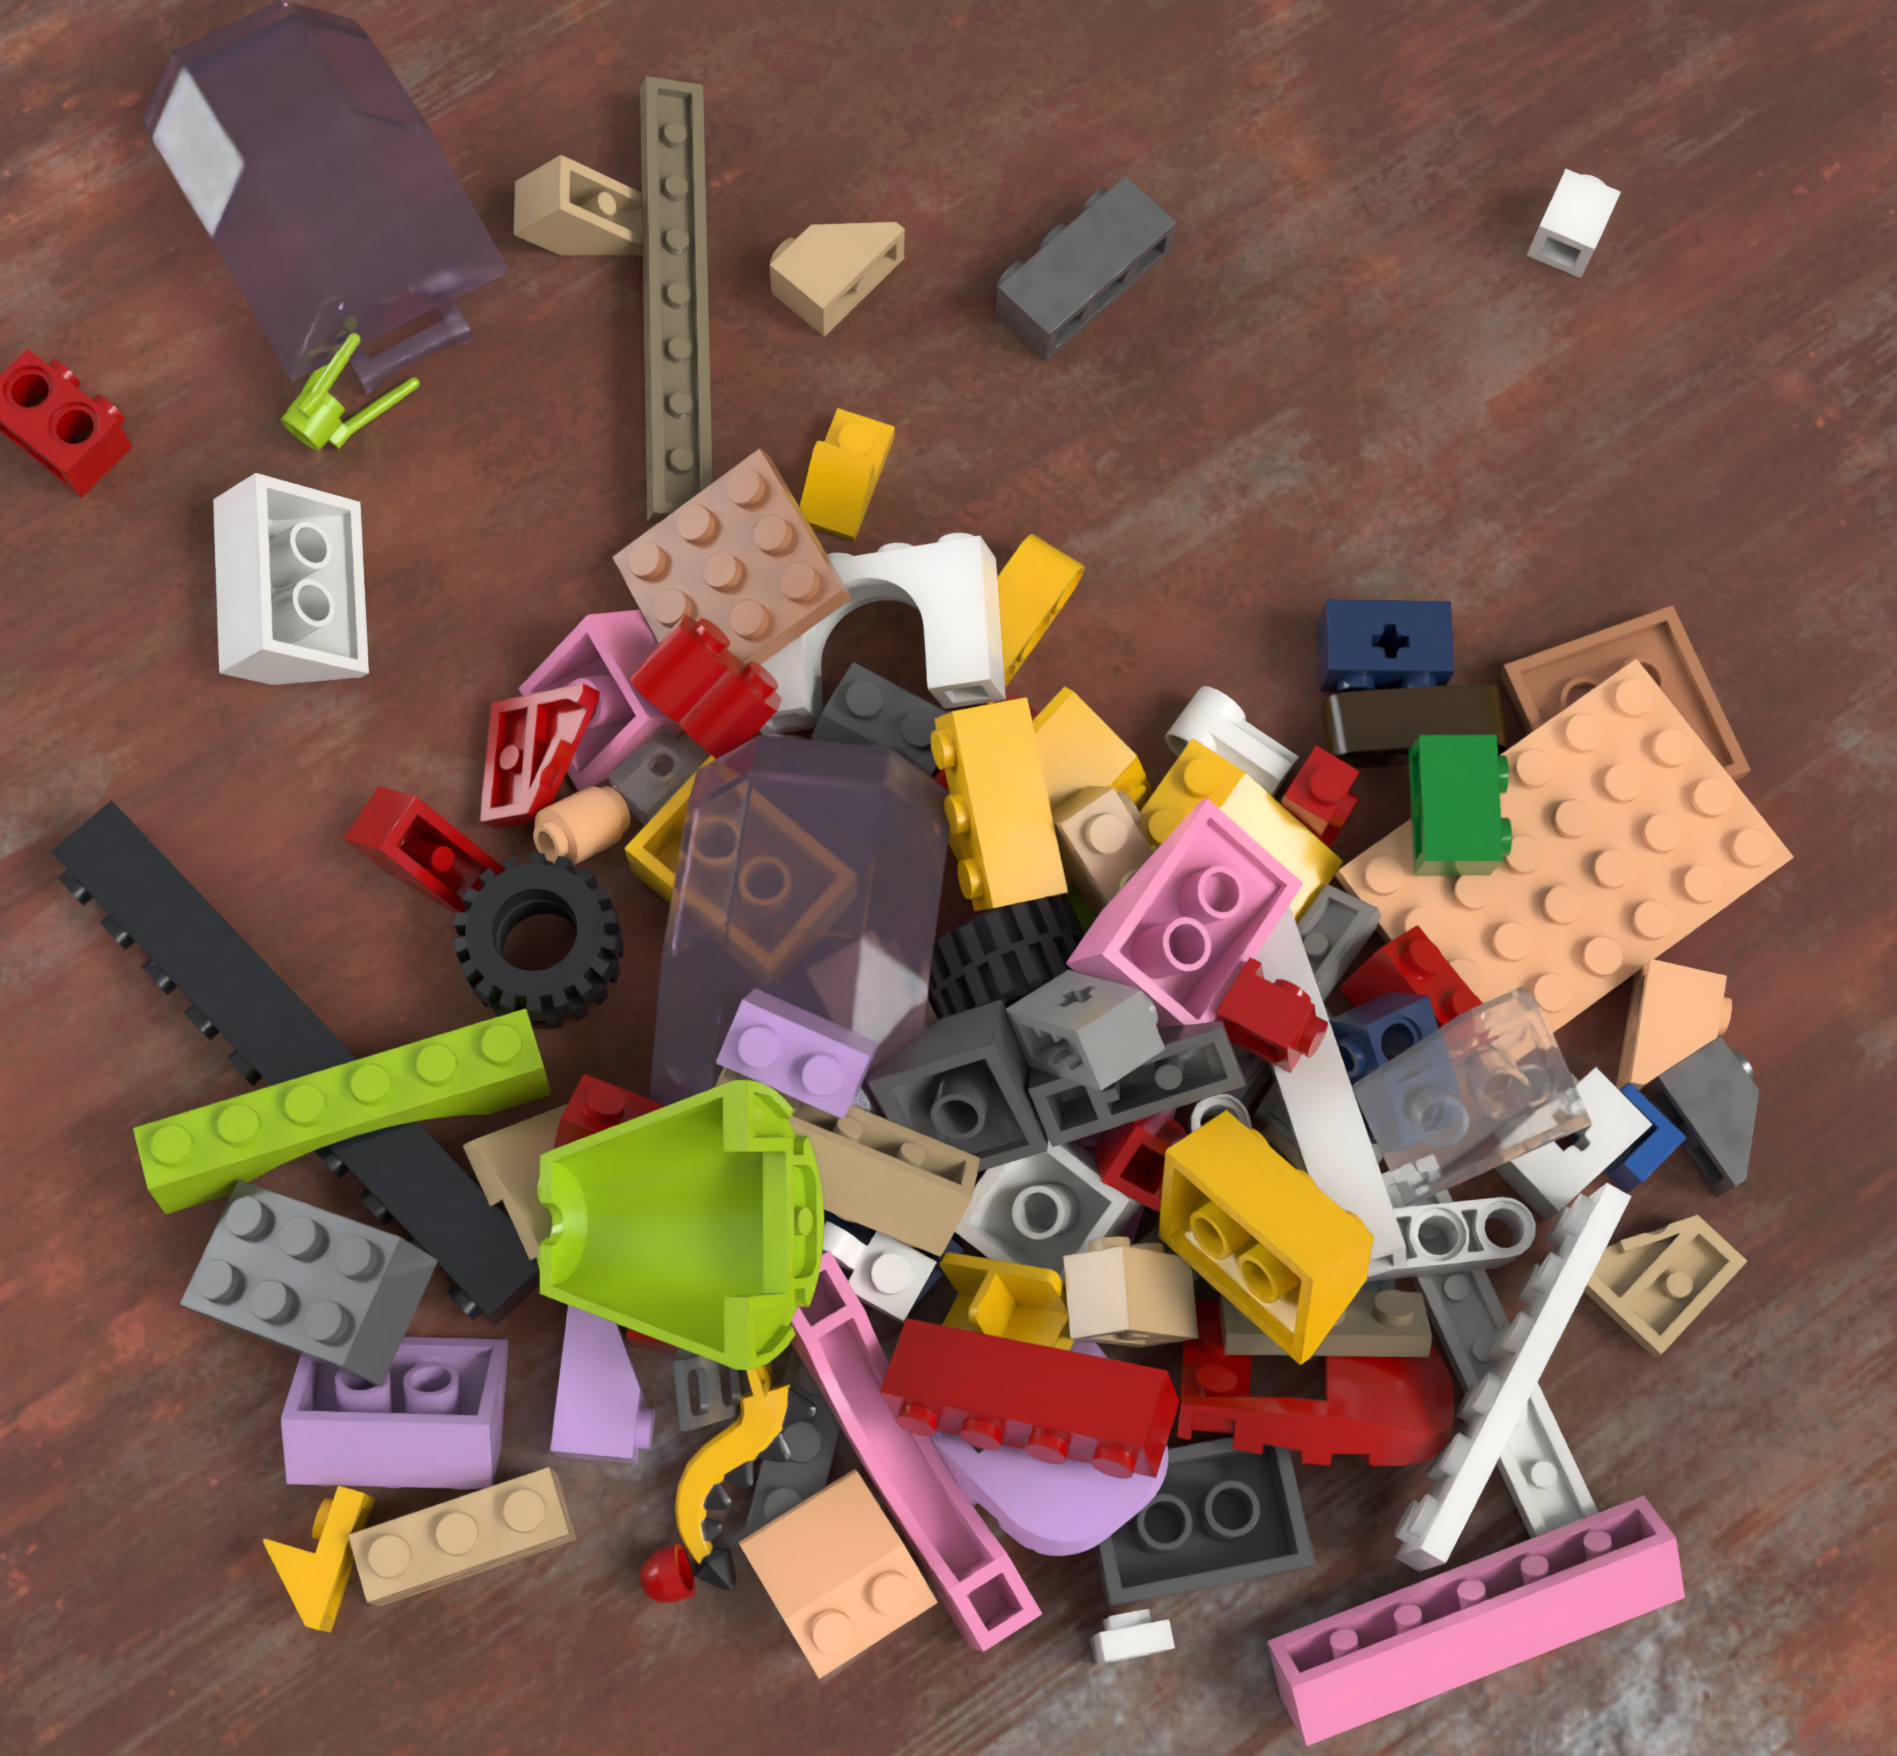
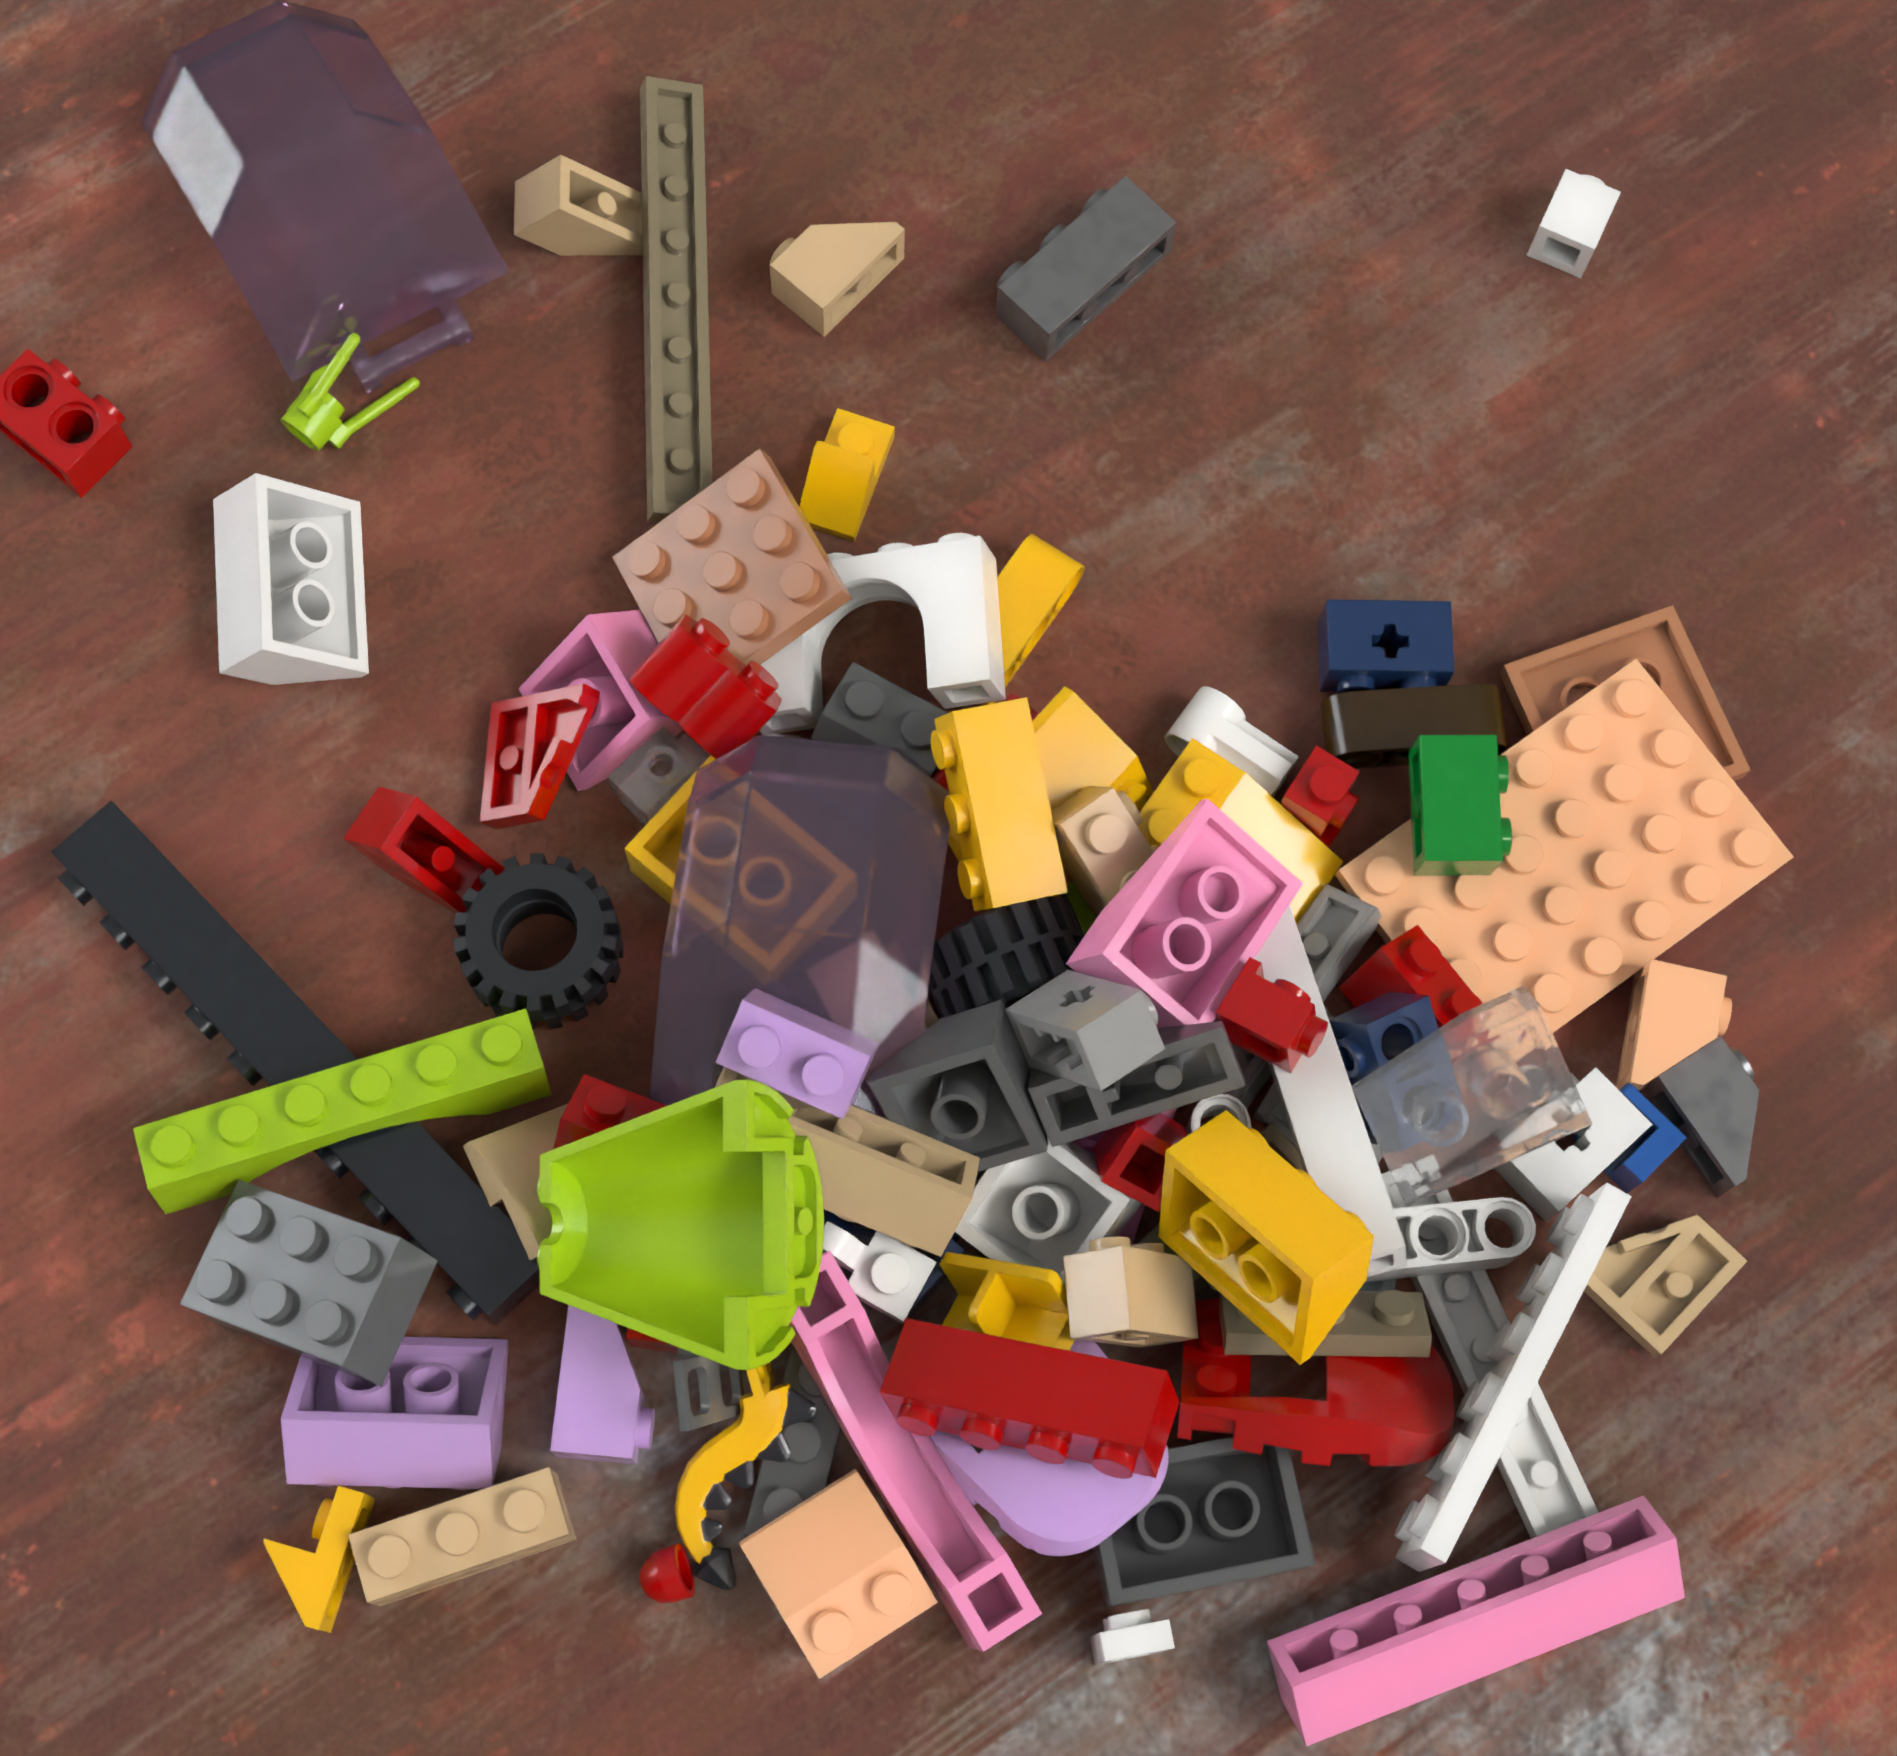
(581, 824): light nougat brick -> none

